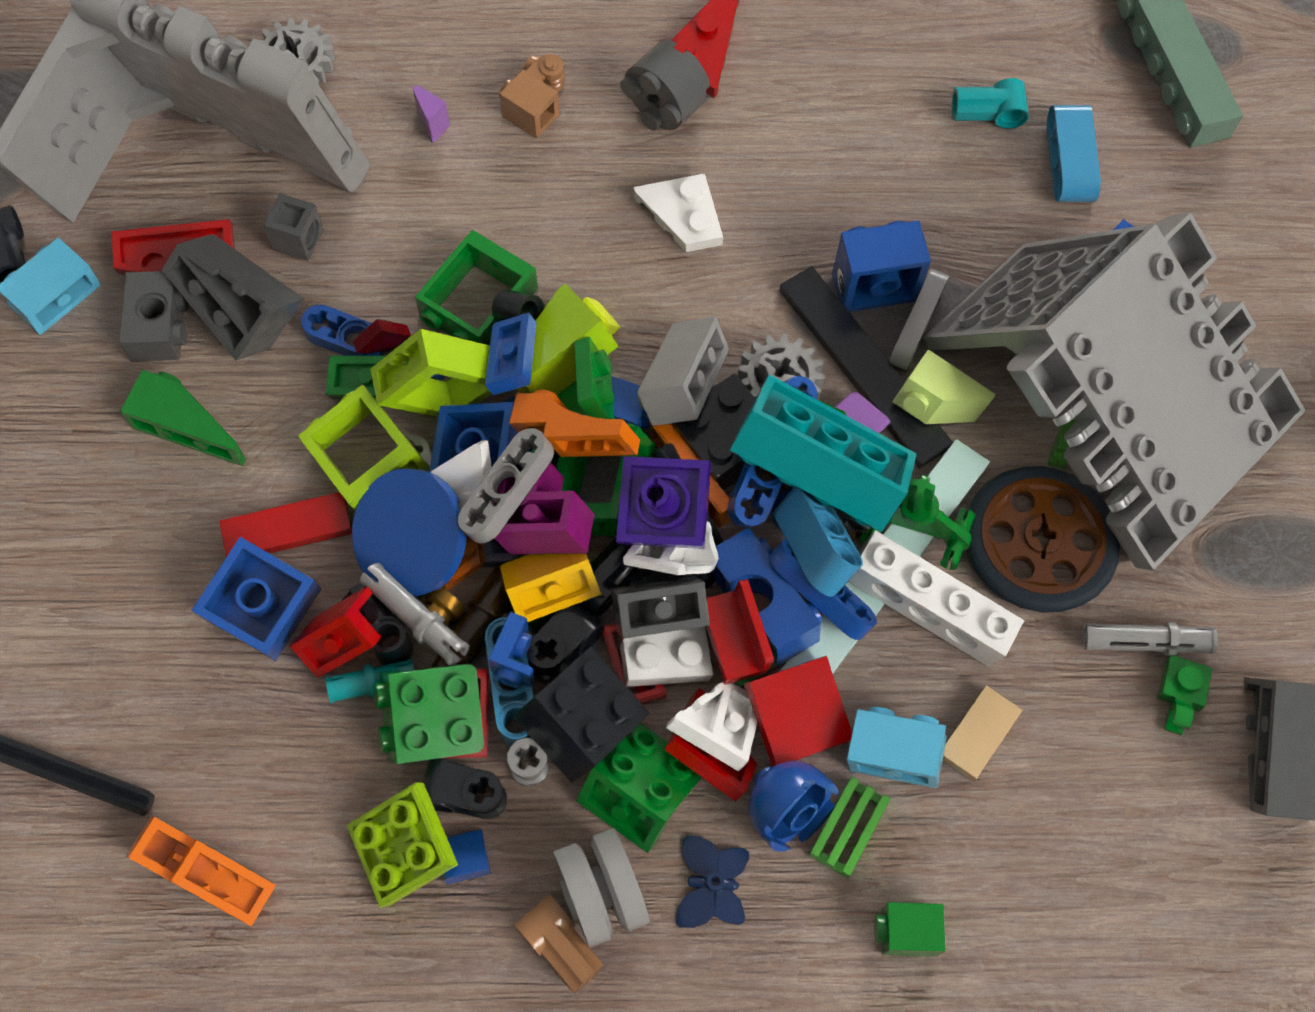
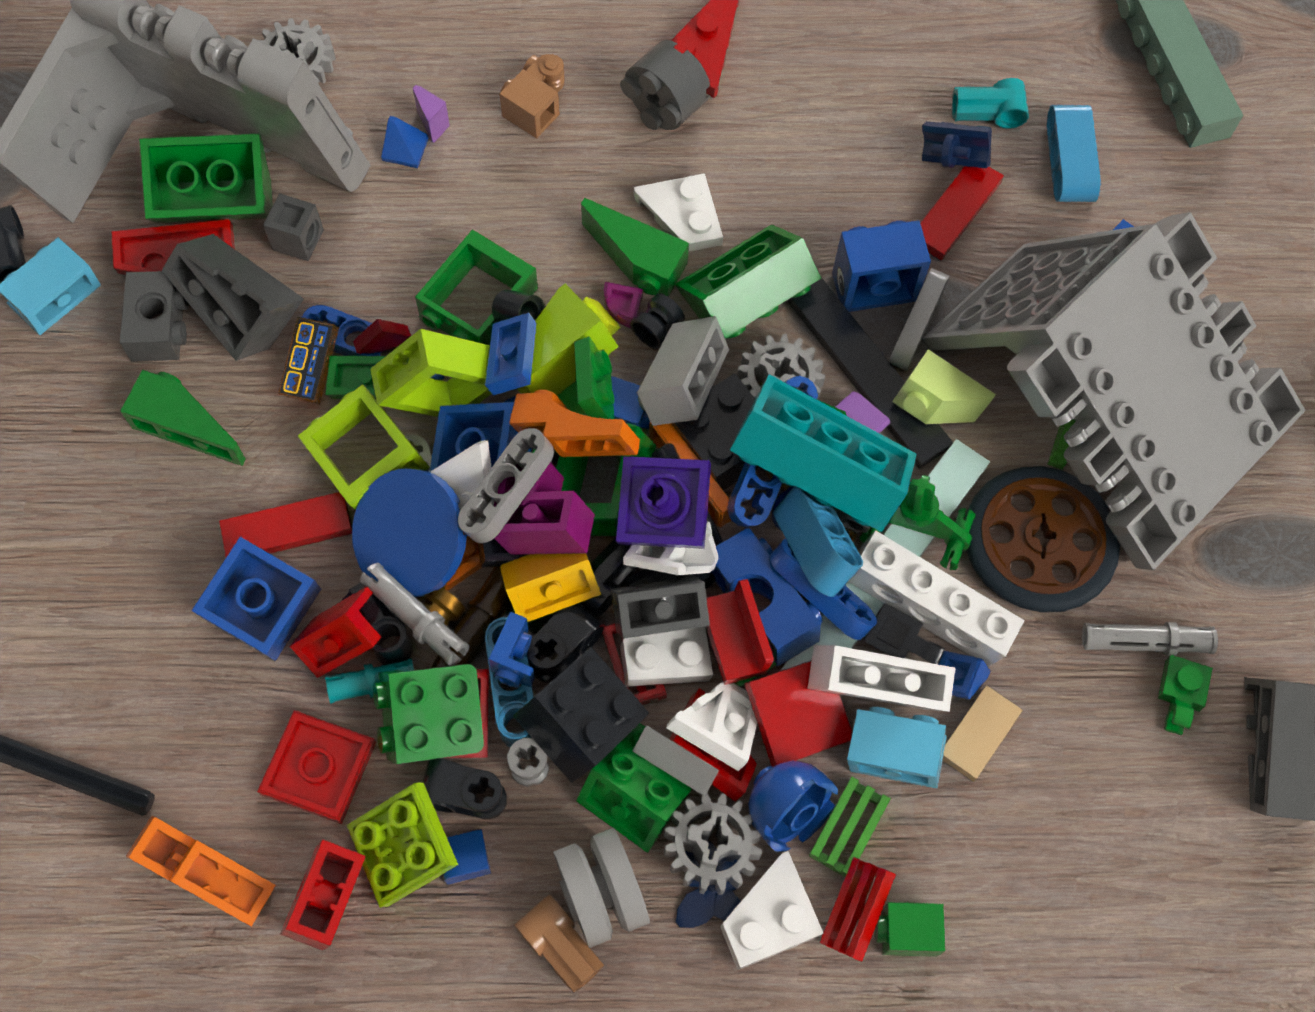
(205, 178): none -> green slope
(308, 360): none -> tile
(317, 767): none -> red tile
(323, 895): none -> red brick
(403, 143): none -> blue slope
(622, 302): none -> magenta tile
(640, 251): none -> green slope
(656, 321): none -> black wheel
(675, 760): none -> light grey sticker
(695, 840): none -> light grey gear
(751, 280): none -> slope
(771, 916): none -> white wing
(852, 906): none -> red tile
(881, 678): none -> white brick
(898, 634): none -> black plate
(957, 144): none -> dark blue hips
(958, 208): none -> red tile
(969, 673): none -> blue slope

